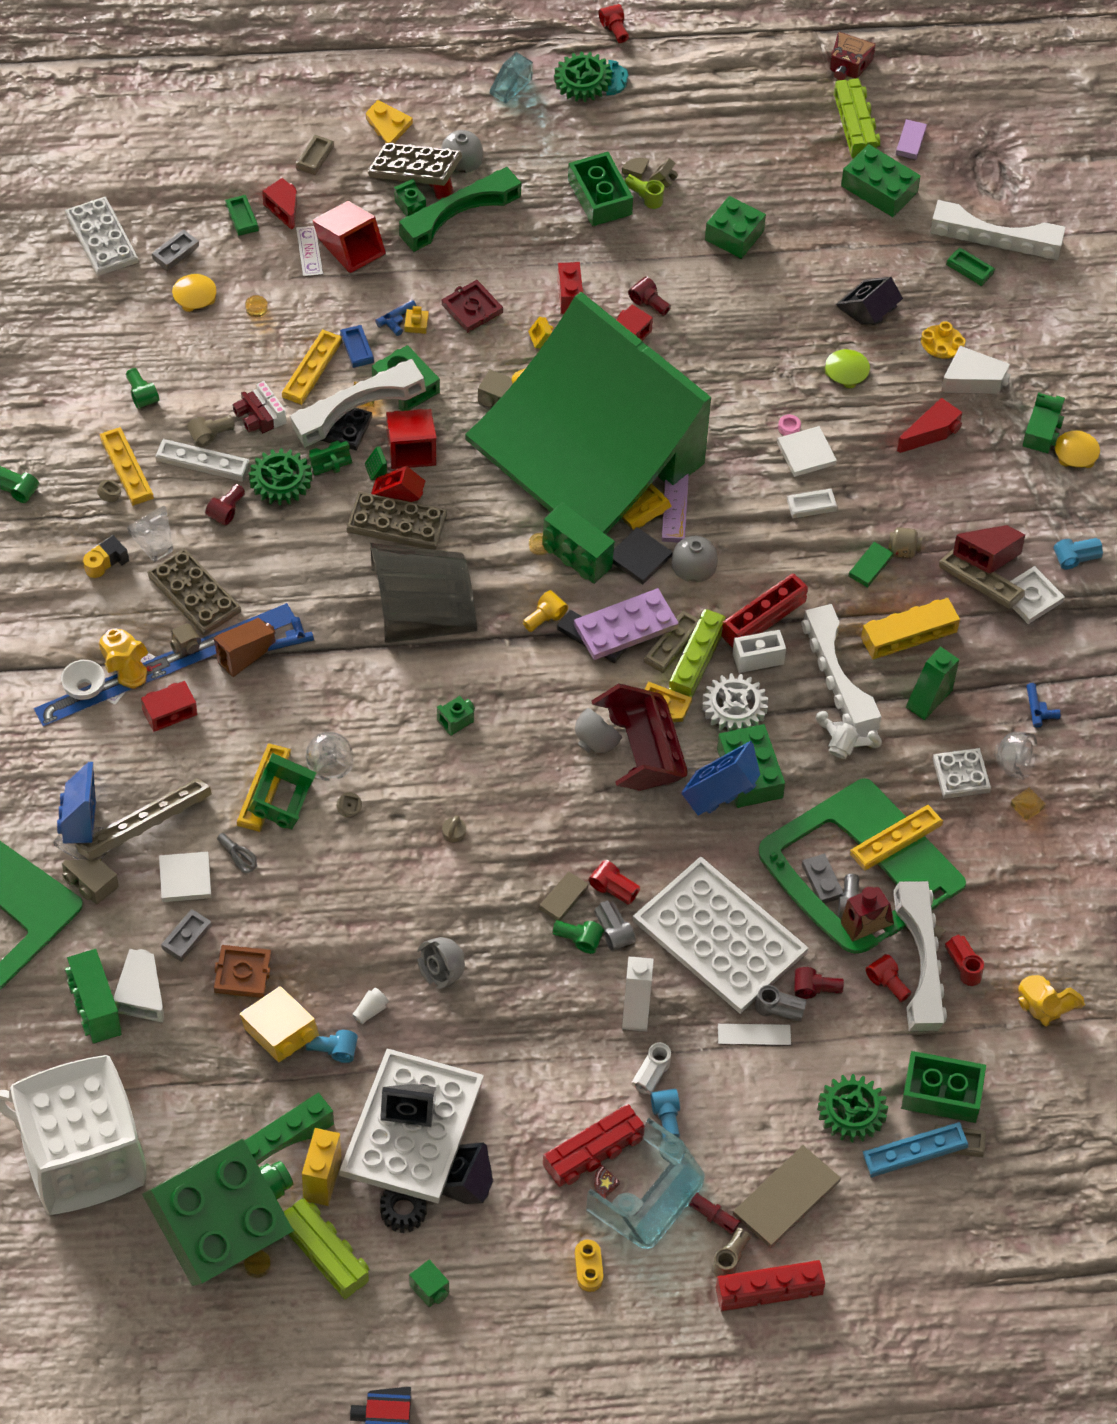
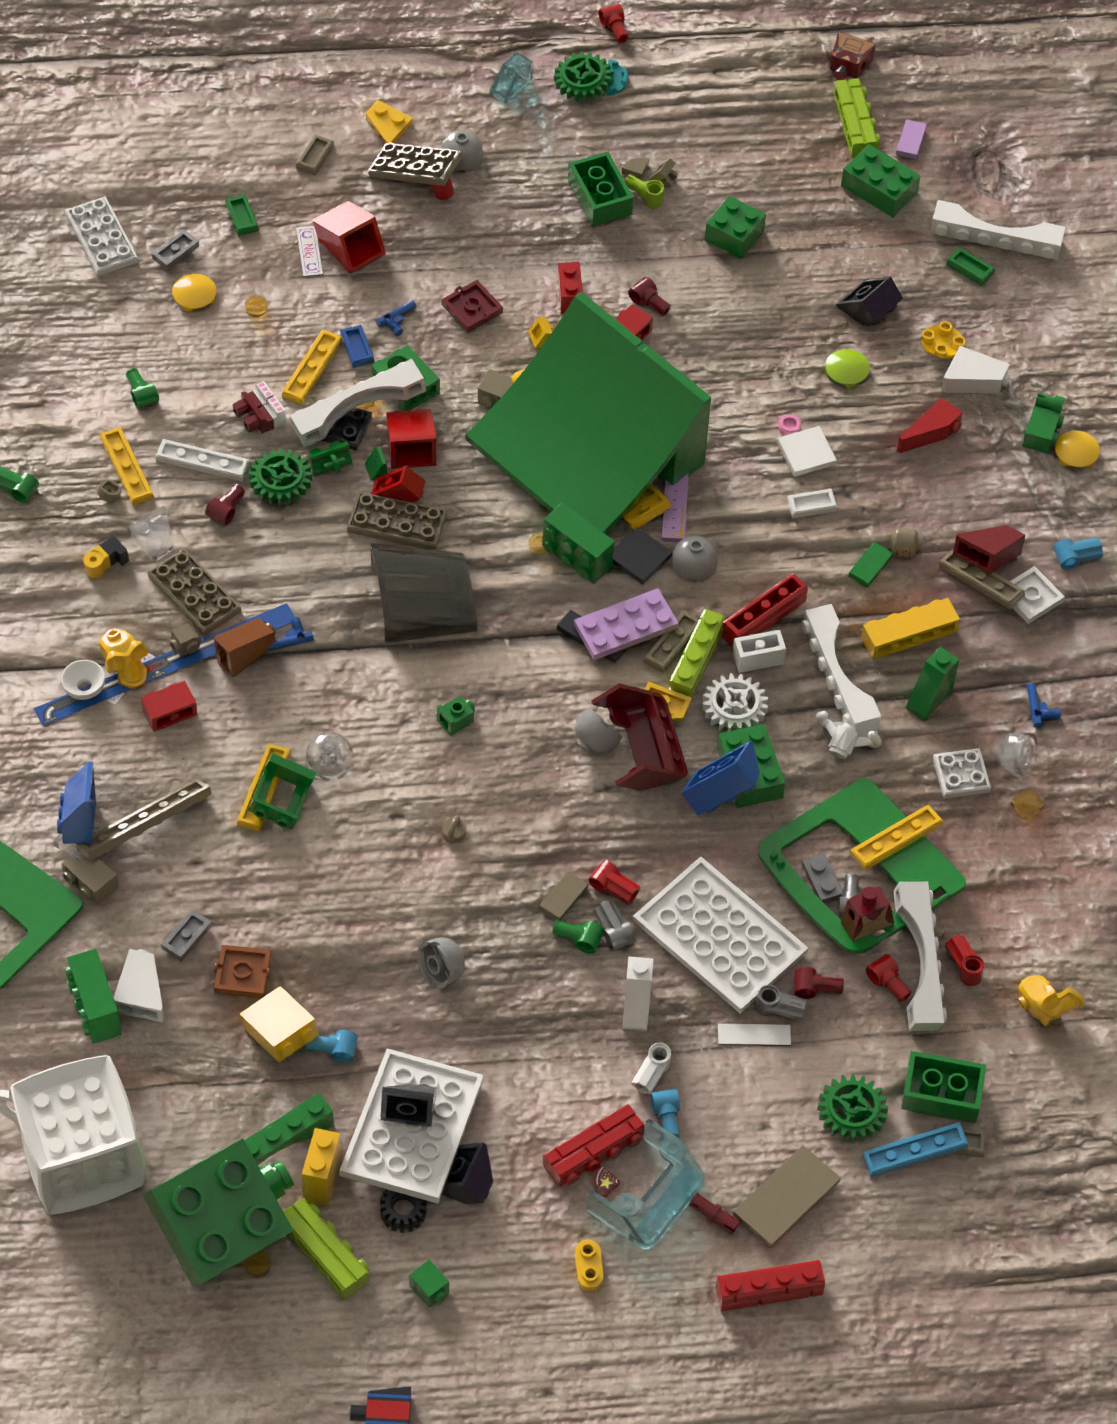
(185, 876): white tile -> none
(205, 431): dark tan pin -> none
(232, 848): flat silver piece -> none
(281, 201): red slope -> none
(349, 804): dark tan tile -> none
(371, 1005): white cone -> none
(409, 198): green brick -> none
(416, 320): yellow tile -> none
(496, 190): green arch -> none
(548, 608): yellow pin -> none
(731, 1253): dark tan pin -> none

